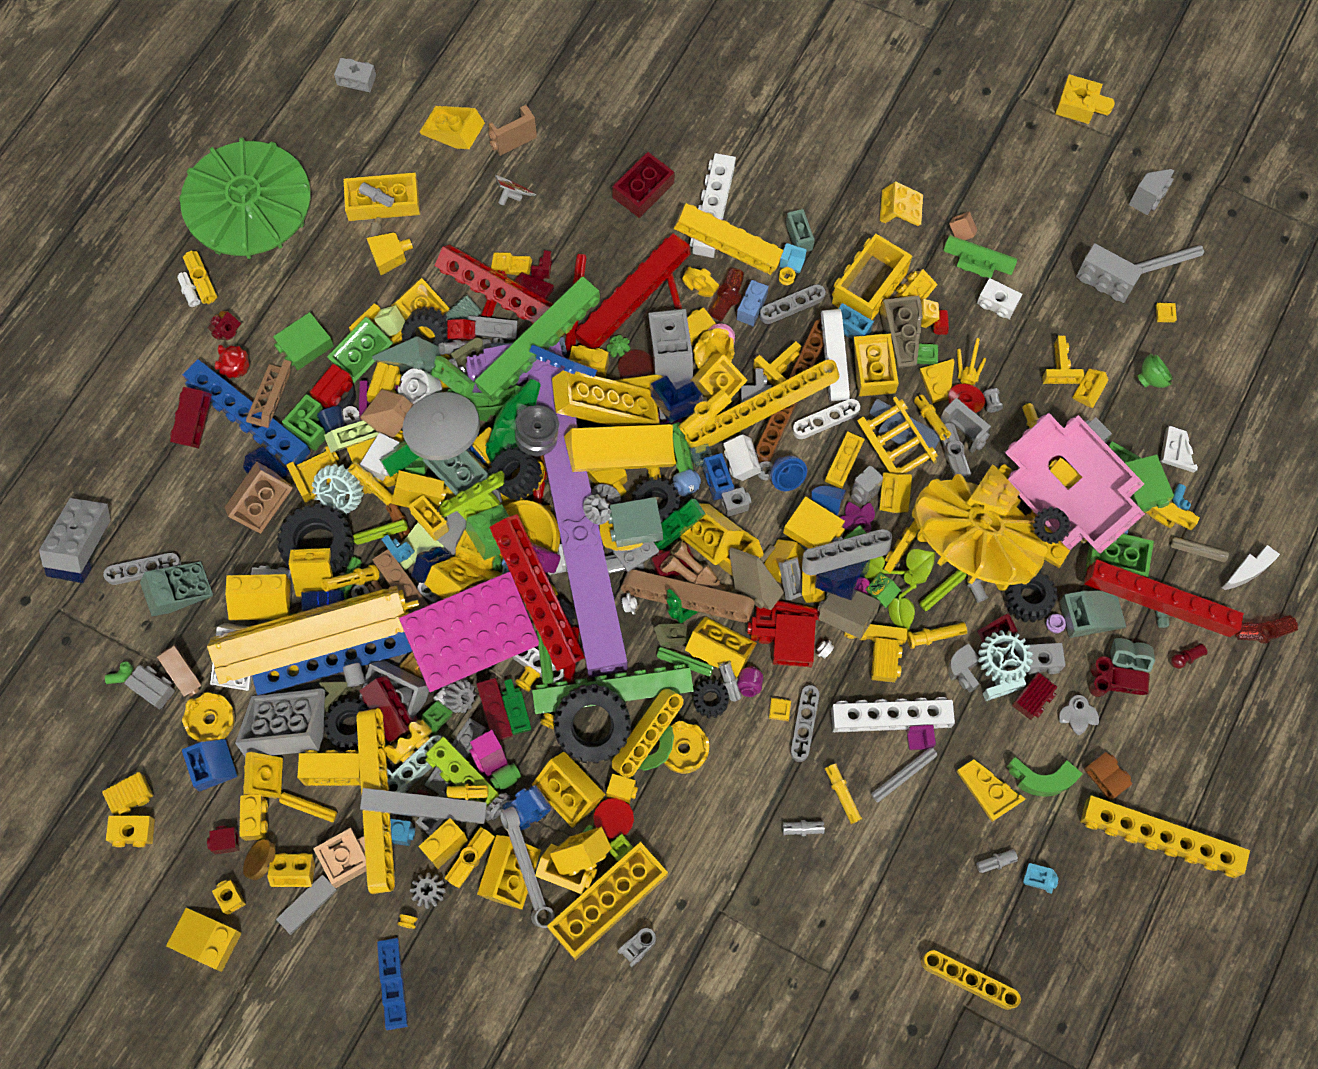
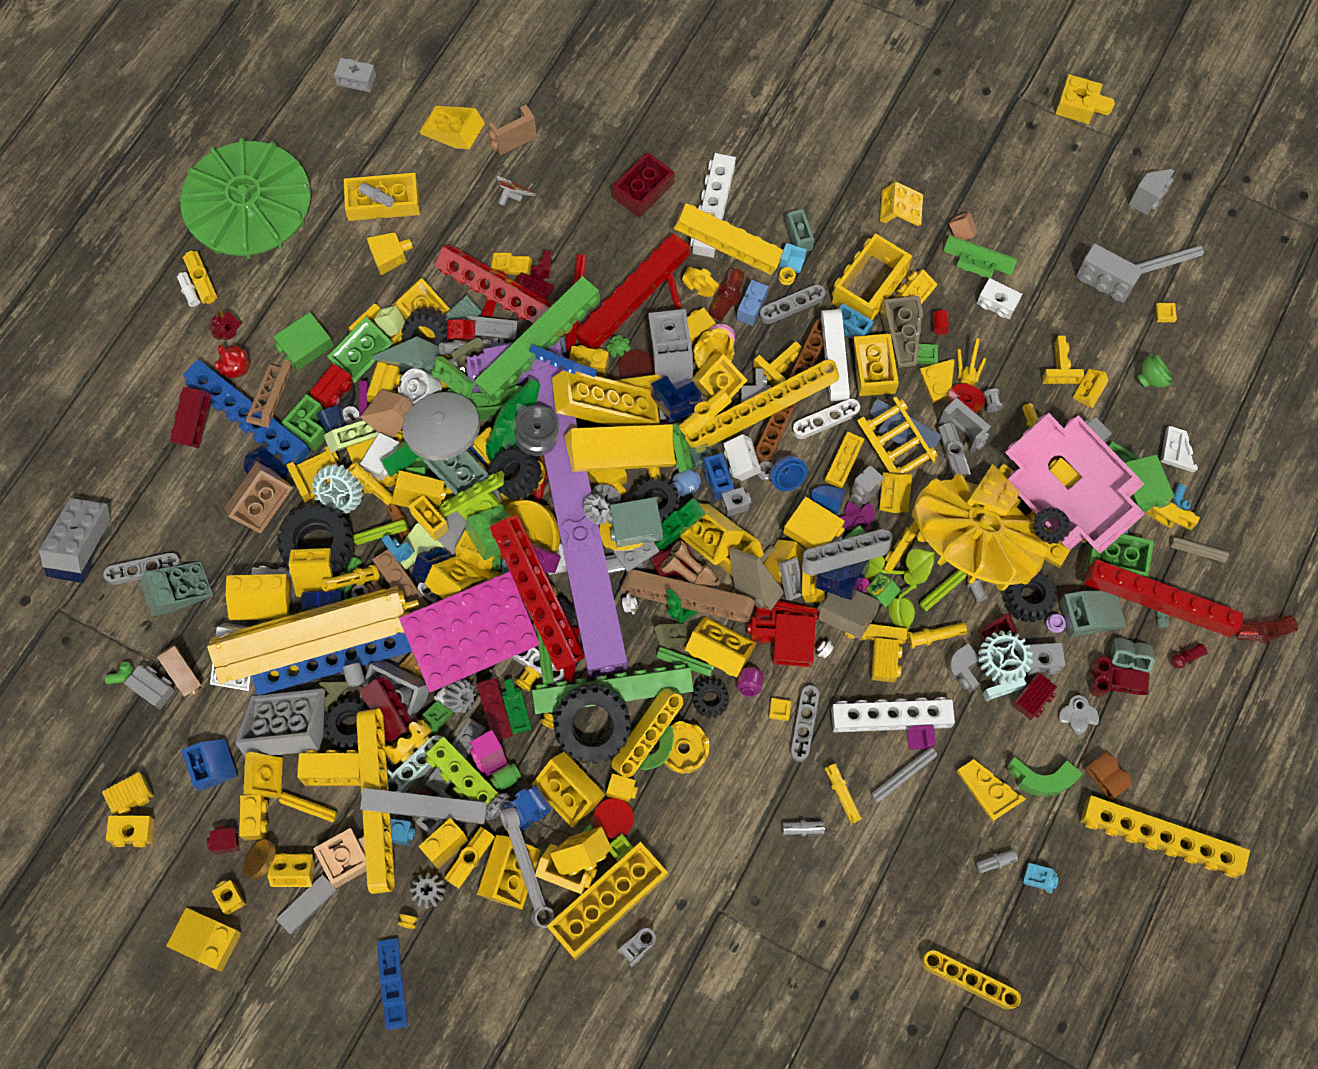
(199, 709): yellow plate -> none
(467, 791): yellow axle -> none
(730, 681): light grey axle -> none
(929, 413): yellow pin -> none
(930, 312): yellow bracket -> none
(1251, 567): white slope -> none

